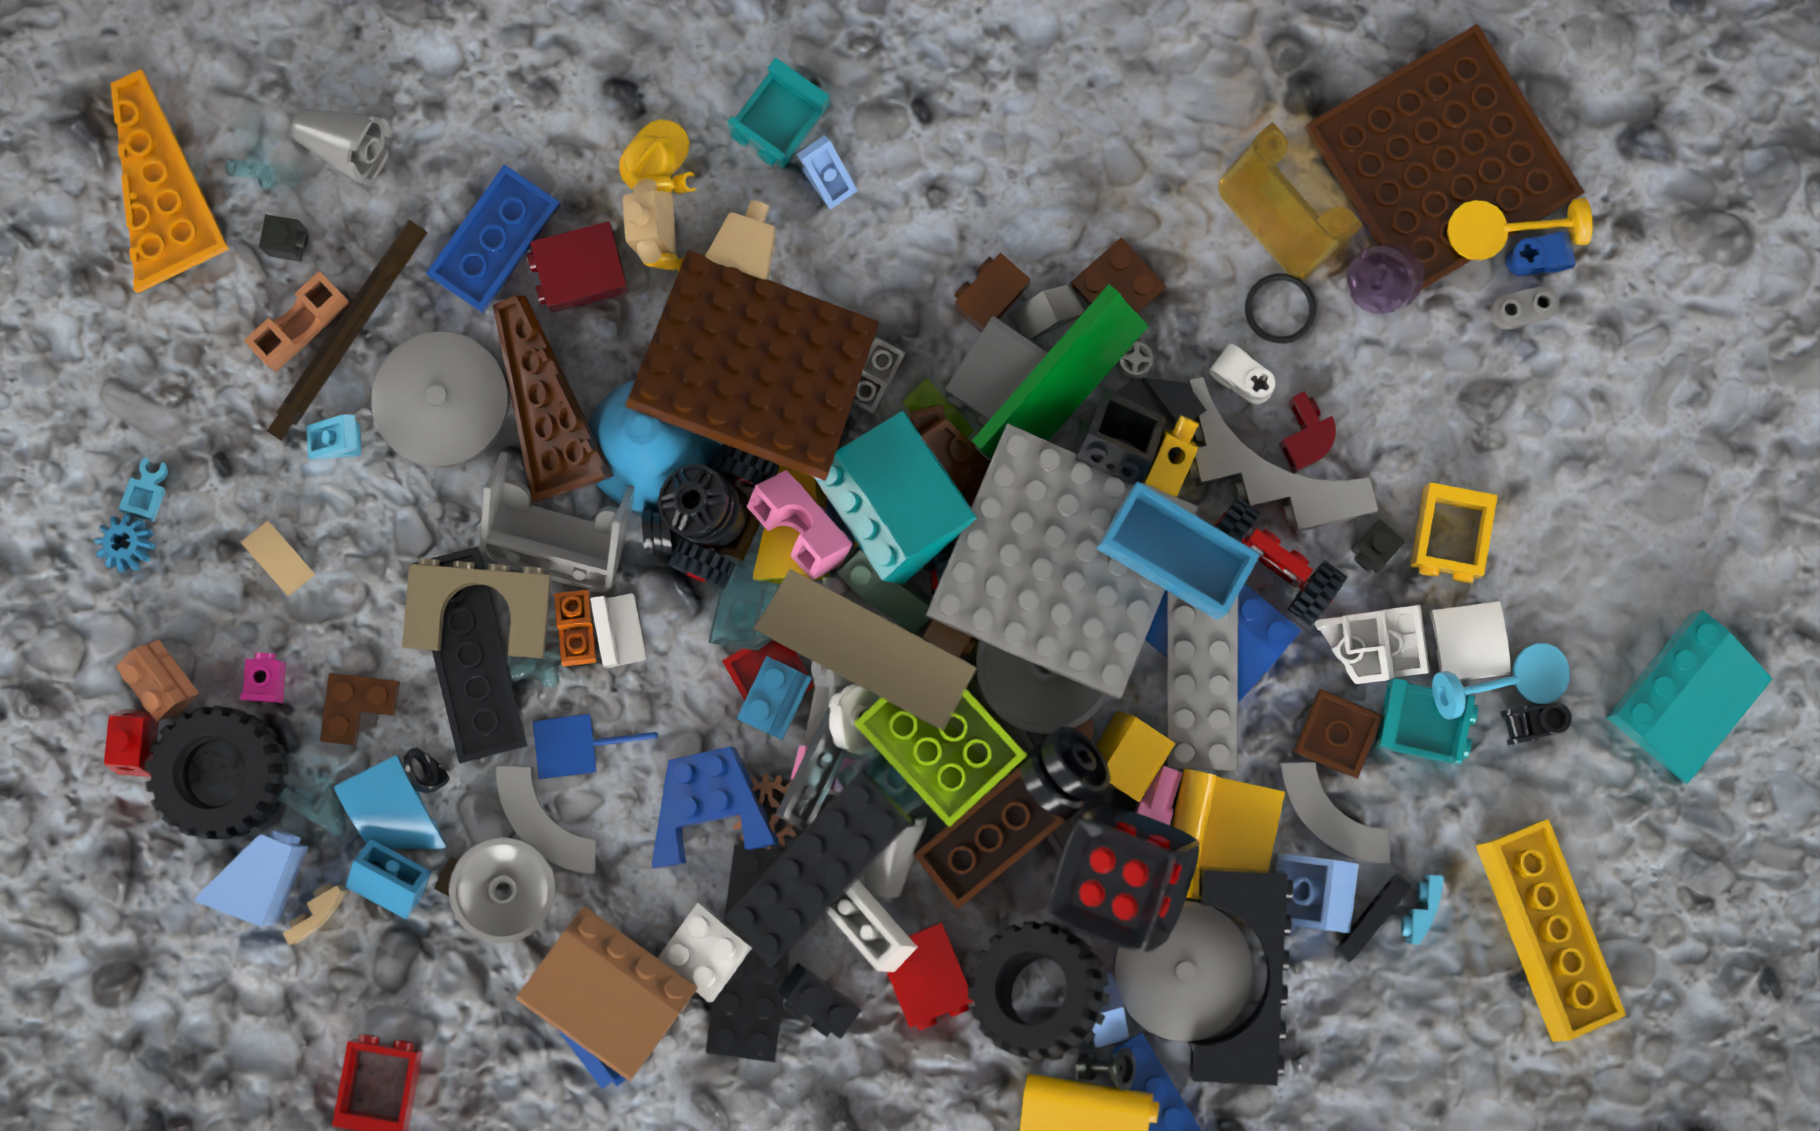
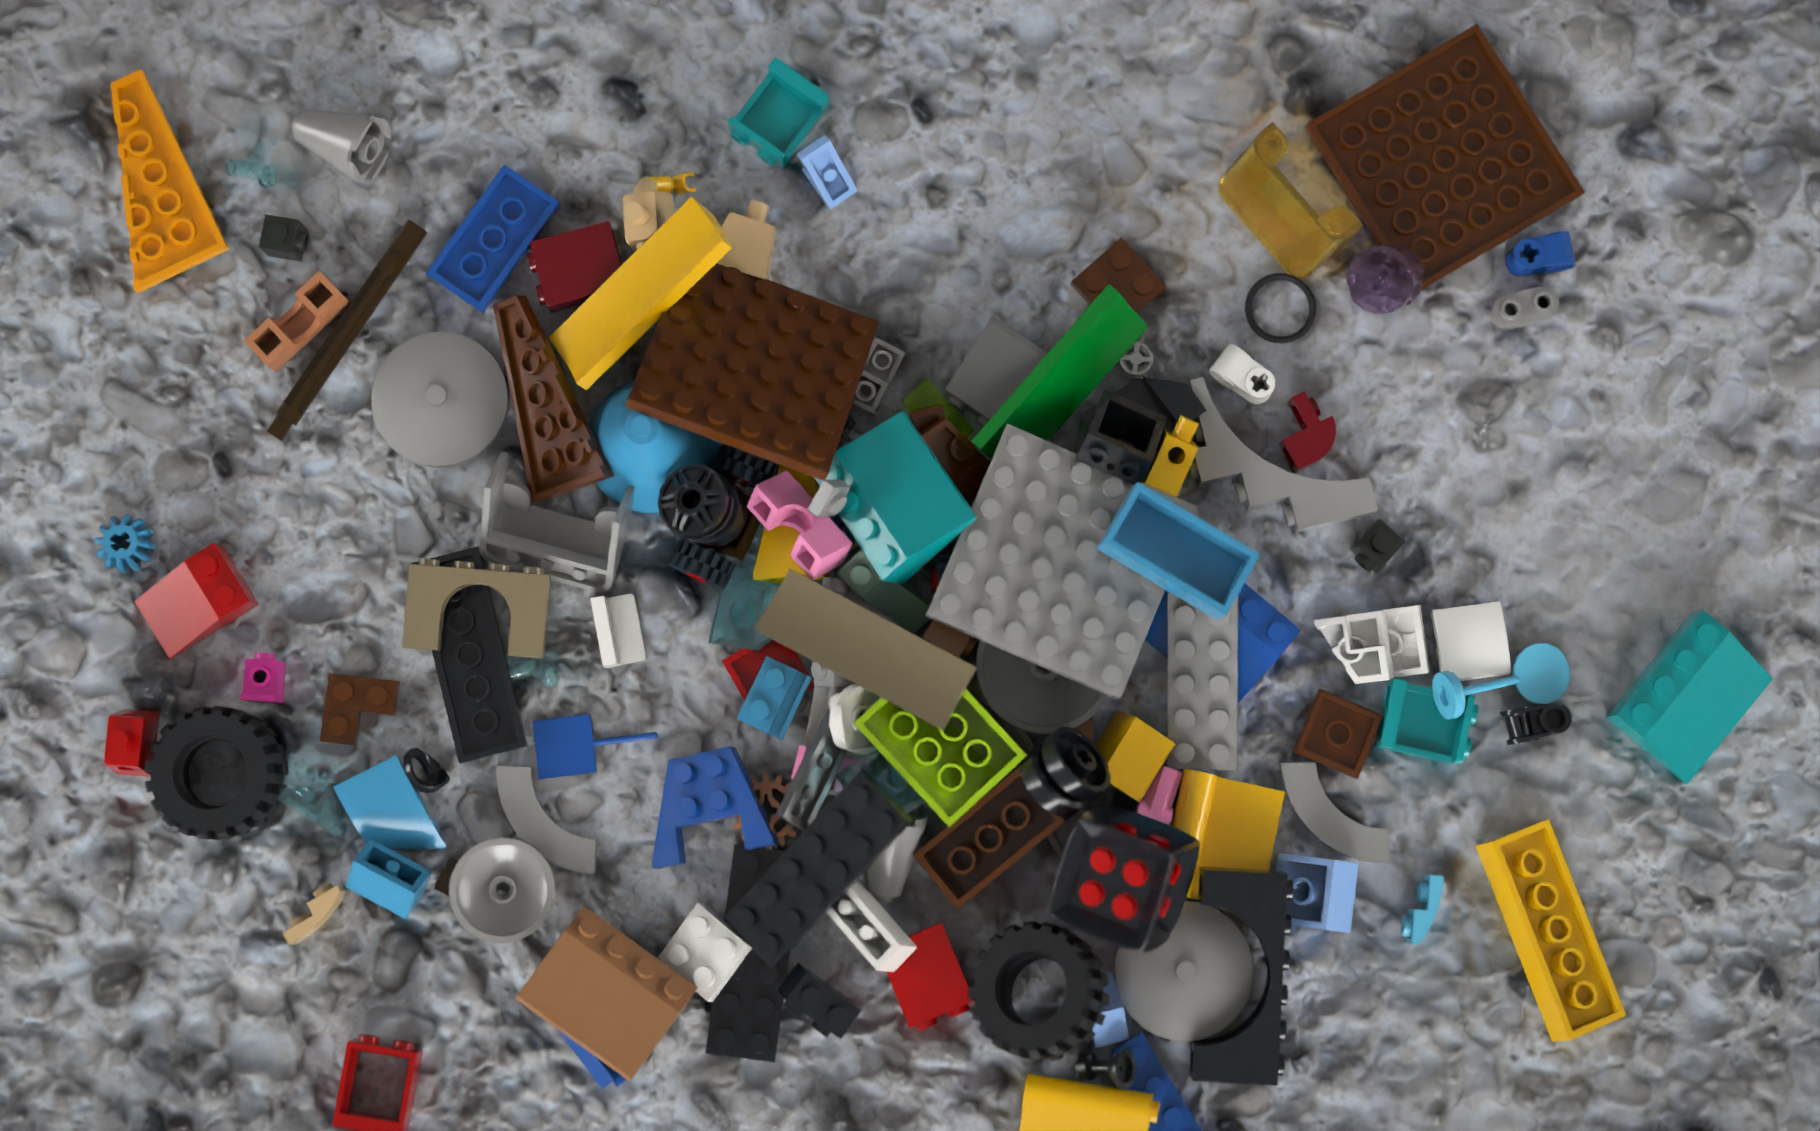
(144, 496): medium azure plate -> none
(157, 680): nougat brick -> none
(196, 600): none -> slope
(258, 879): light blue slope -> none
(277, 558): tan slope -> none
(334, 438): medium azure slope -> none
(575, 628): orange slope -> none
(640, 292): none -> yellow arch
(654, 152): yellow piece -> none
(656, 534): black wheel -> none
(829, 498): none -> light grey plate
(991, 292): reddish brown piece -> none
(1047, 311): light grey slope -> none
(1291, 566): plate -> none
(1373, 917): black beam -> none
(1457, 497): yellow window -> none
(1481, 230): yellow piece -> none

